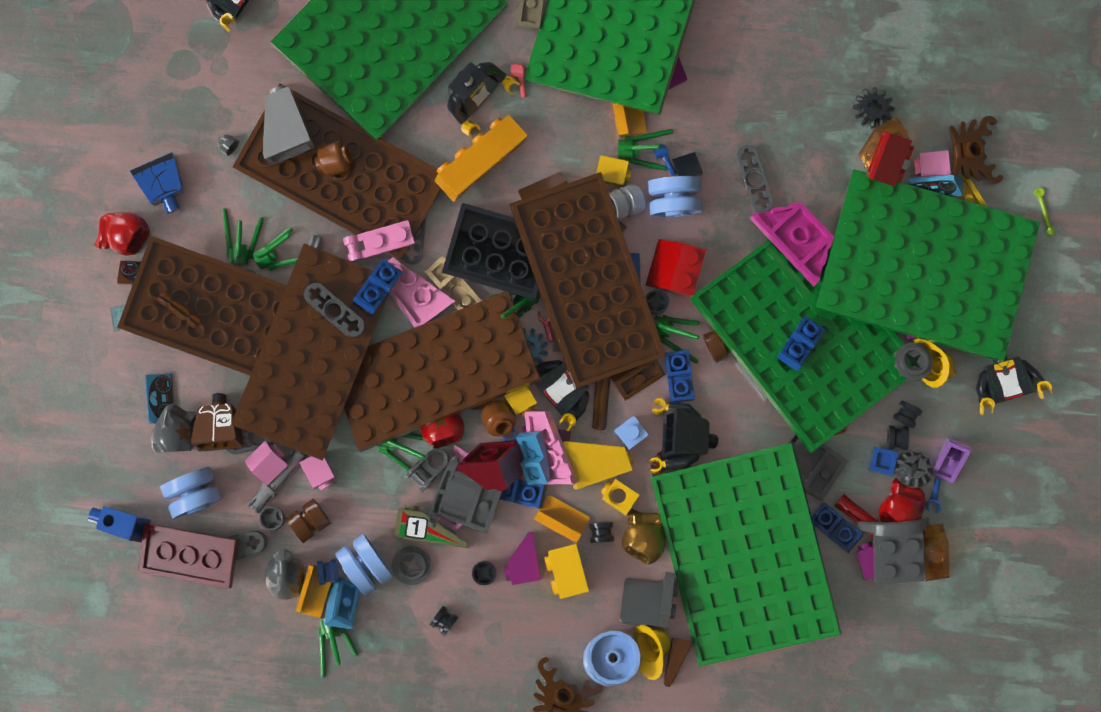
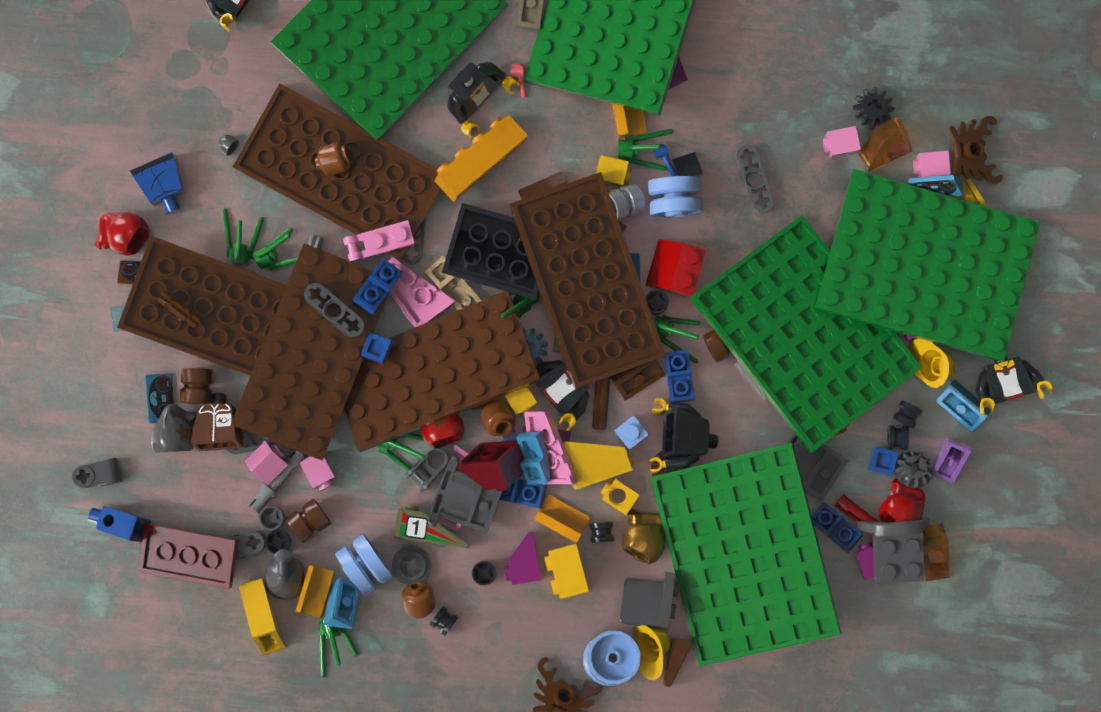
(101, 473): none -> dark grey piece
(190, 490): light blue wheel -> none
(196, 386): none -> reddish brown wheel
(261, 616): none -> yellow slope
(273, 542): none -> black wheel
(284, 127): light grey slope -> none
(327, 572): dark blue wheel -> none
(377, 348): none -> blue plate
(418, 599): none -> dark orange head
(546, 323): coral hand -> none
(798, 237): dark pink wing -> none
(800, 343): blue slope -> none
(841, 142): none -> bright pink brick
(889, 158): red slope -> none
(924, 361): dark grey gear -> none
(934, 496): blue hand -> none
(962, 405): none -> dark azure slope
(1039, 192): lime hinge -> none

